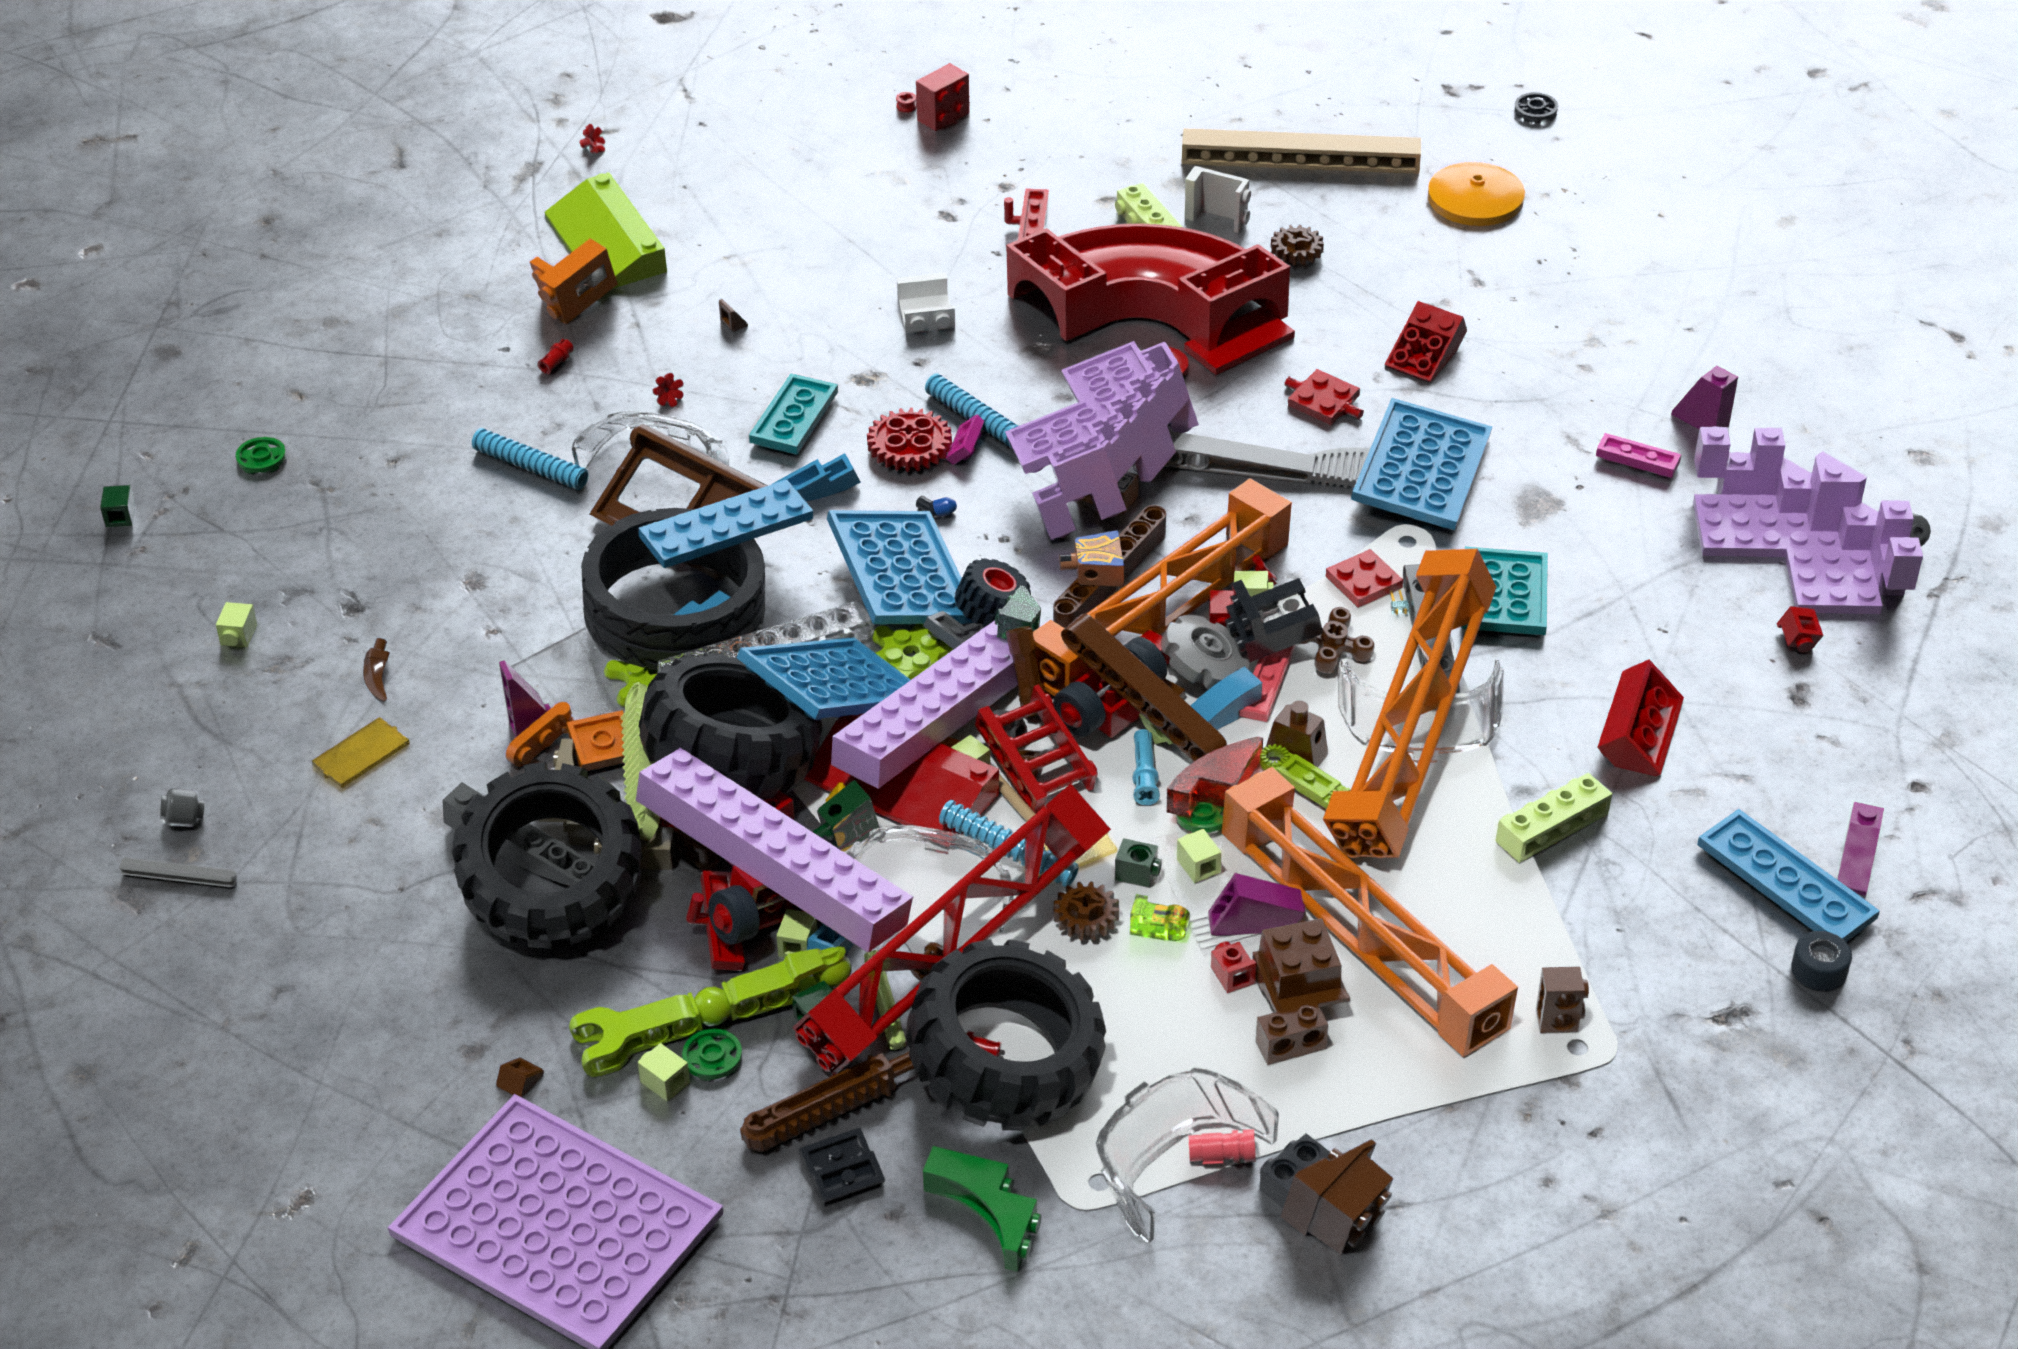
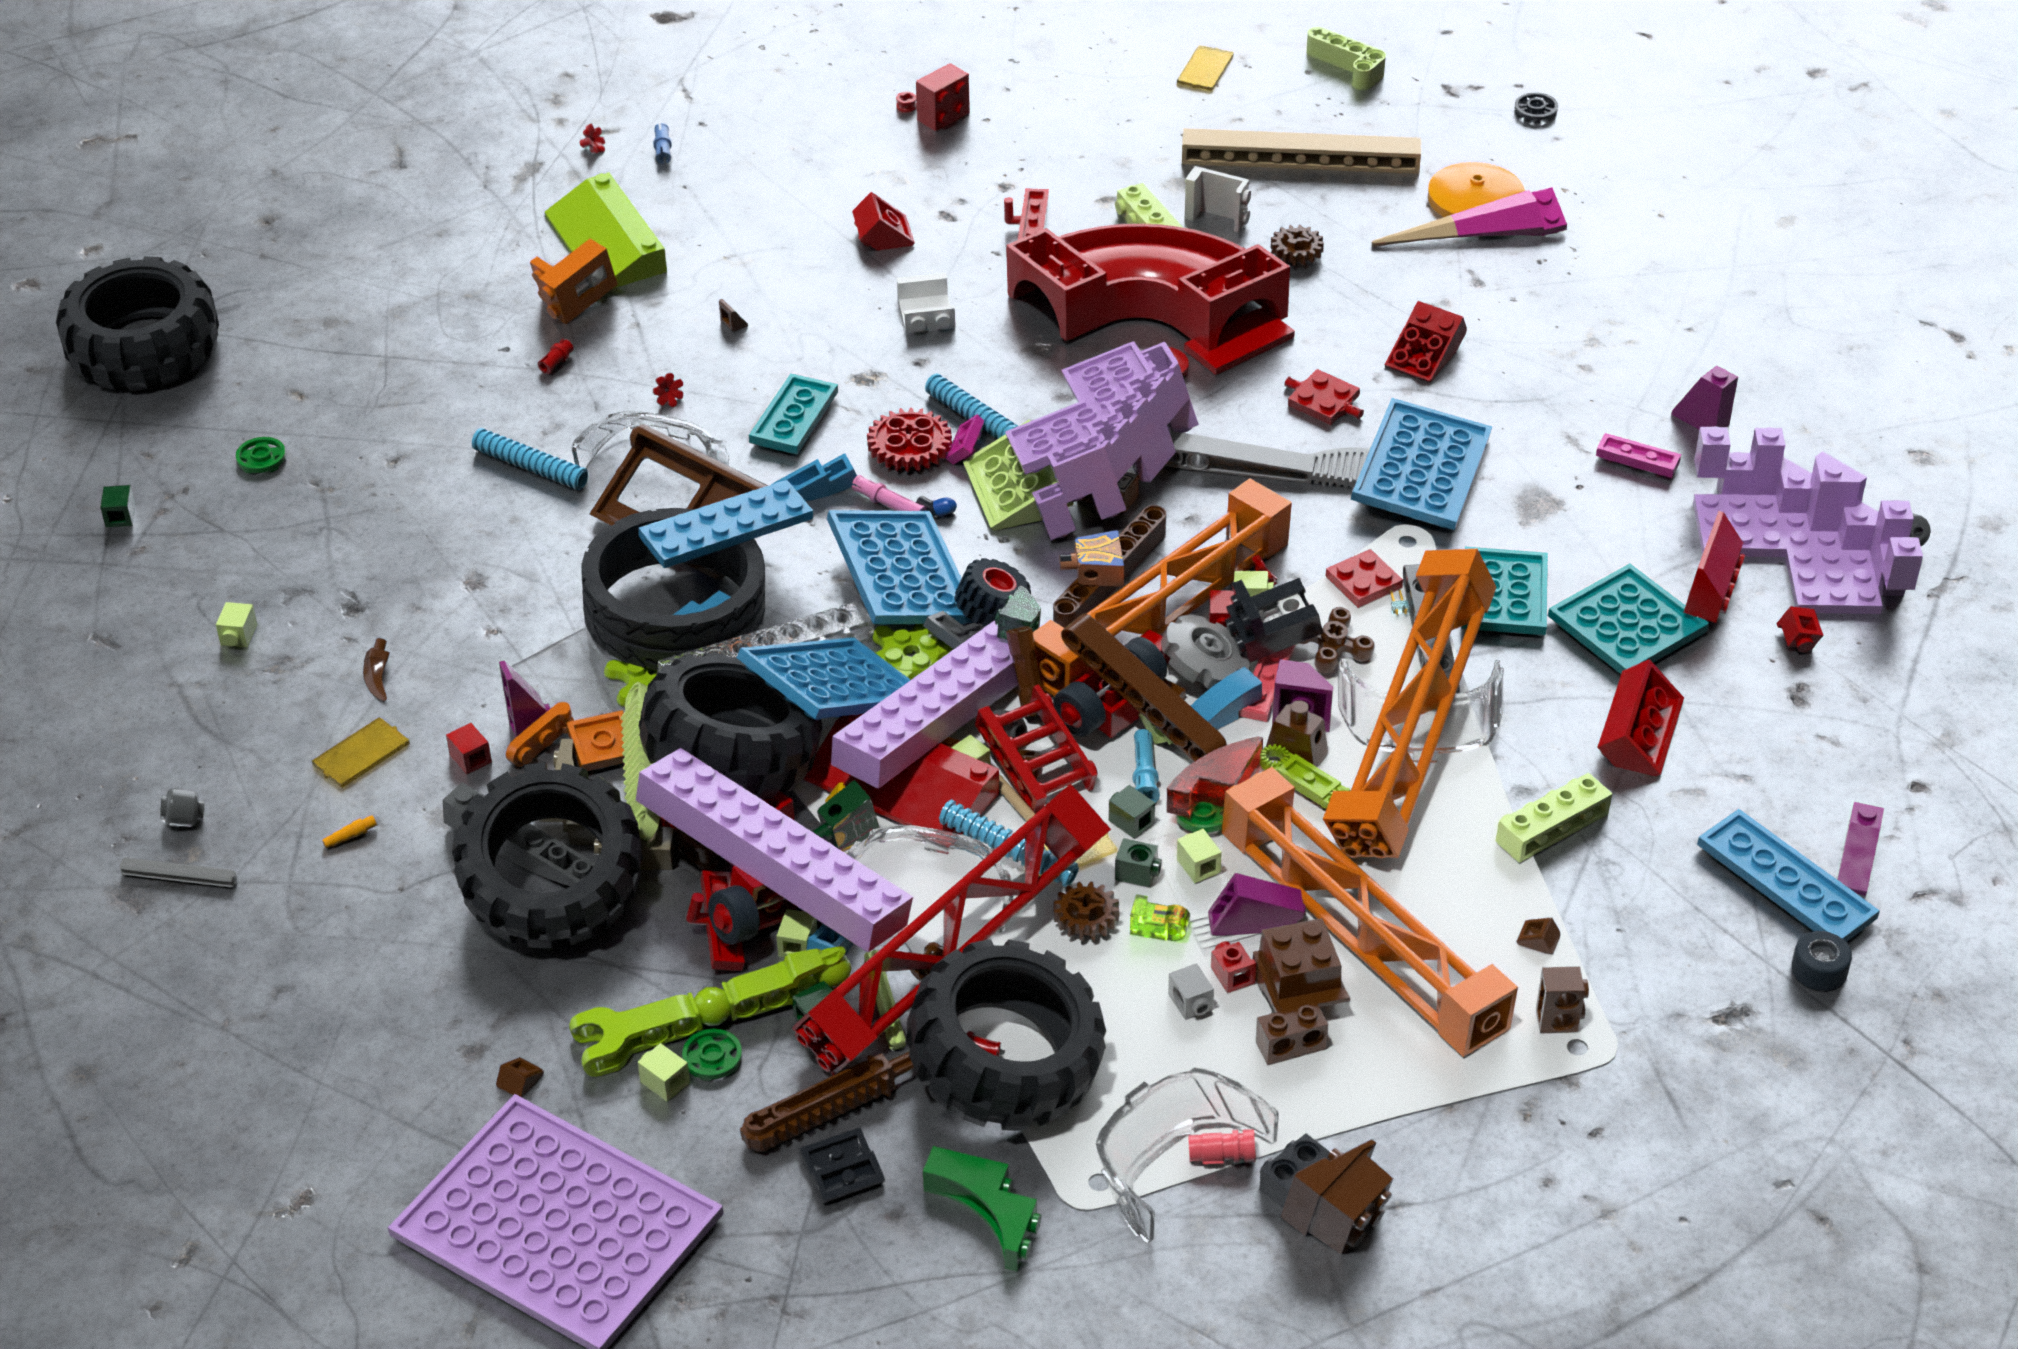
(143, 354): none -> black tyre
(350, 831): none -> light orange animal
(468, 748): none -> red brick
(662, 143): none -> medium blue pin
(880, 494): none -> bright pink pin
(881, 224): none -> red slope
(1004, 487): none -> yellowish green slope
(1131, 811): none -> dark green brick
(1191, 991): none -> light grey brick
(1205, 67): none -> clear yellow piece
(1302, 683): none -> magenta slope
(1349, 54): none -> yellowish green beam
(1516, 215): none -> dark pink plate
(1539, 935): none -> reddish brown slope
(1627, 619): none -> teal plate
(1716, 571): none -> red slope

